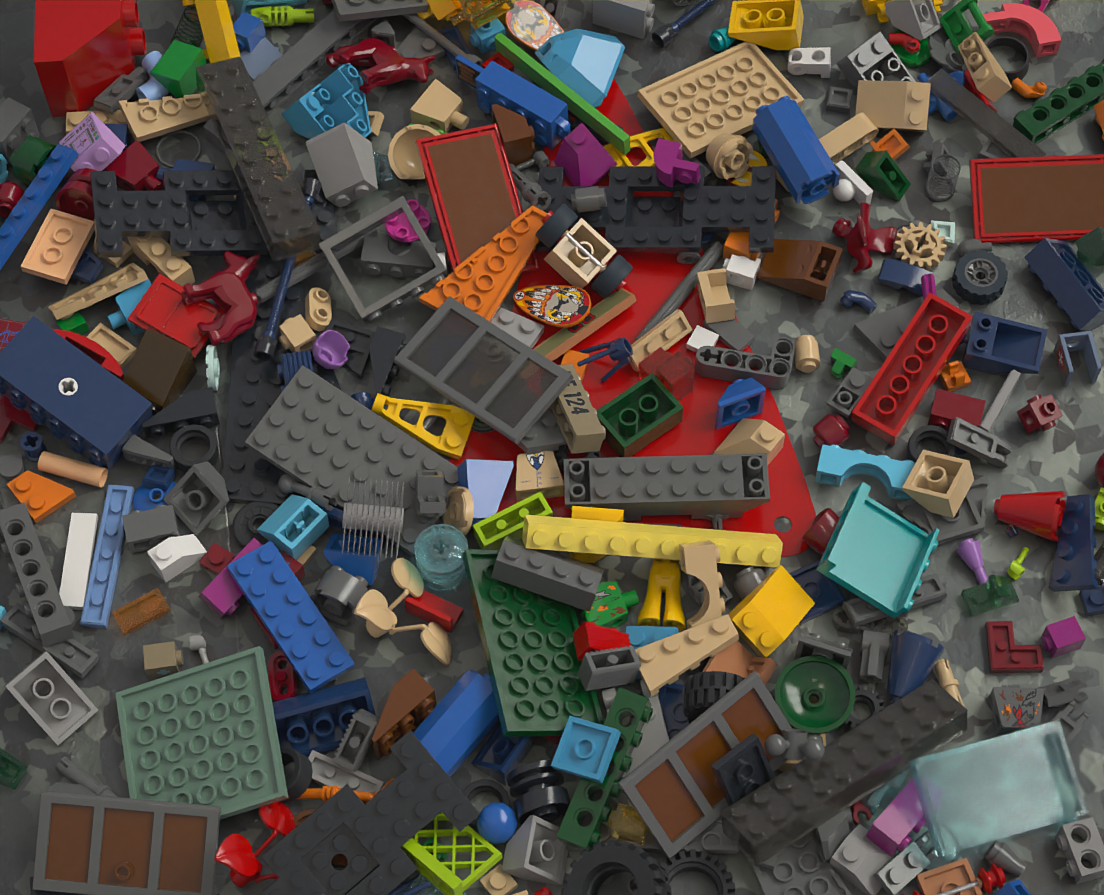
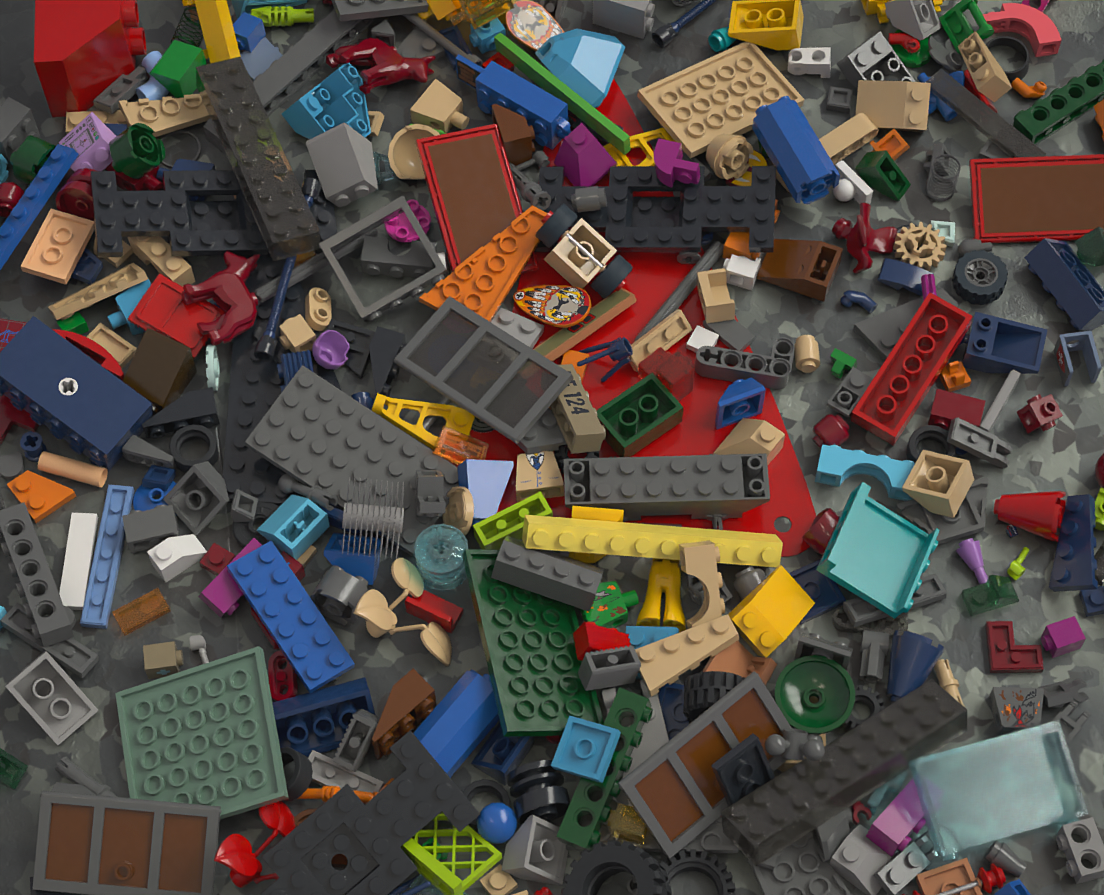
(136, 151): none -> dark green brick
(243, 507): none -> dark grey slope
(458, 447): none -> clear orange slope

